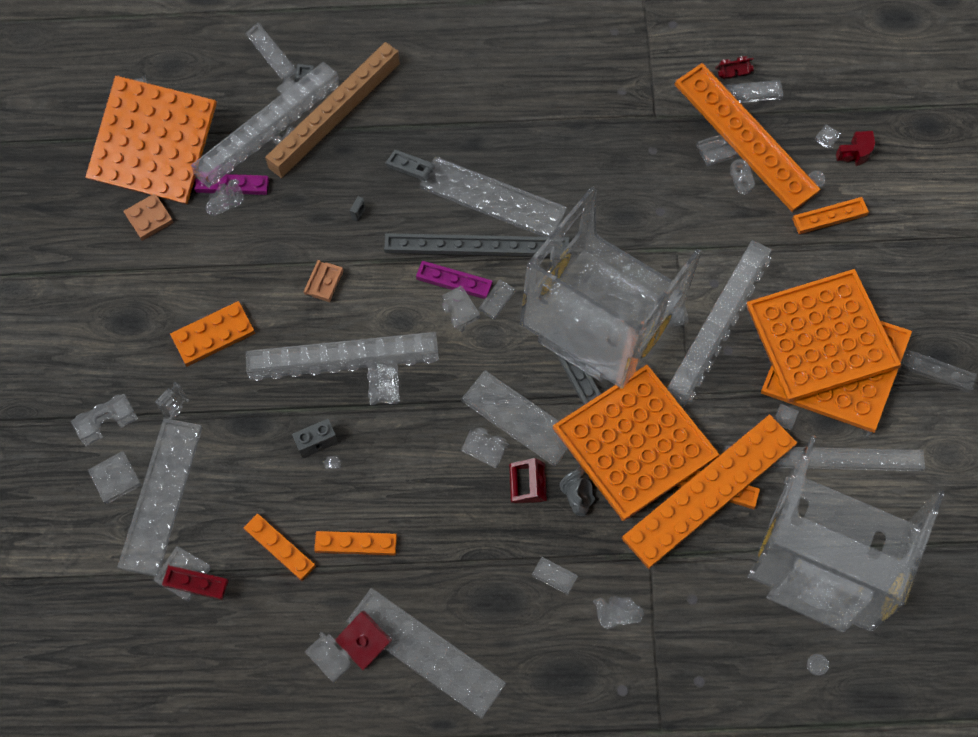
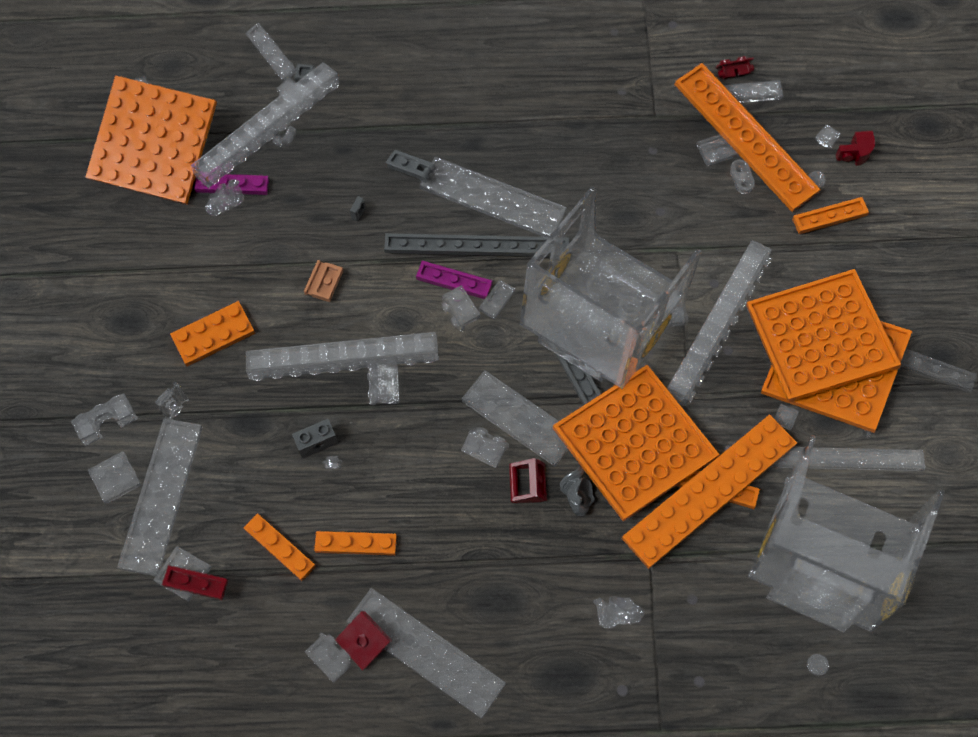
(148, 217): nougat plate -> none
(332, 110): medium nougat brick -> none
(554, 575): clear plate -> none

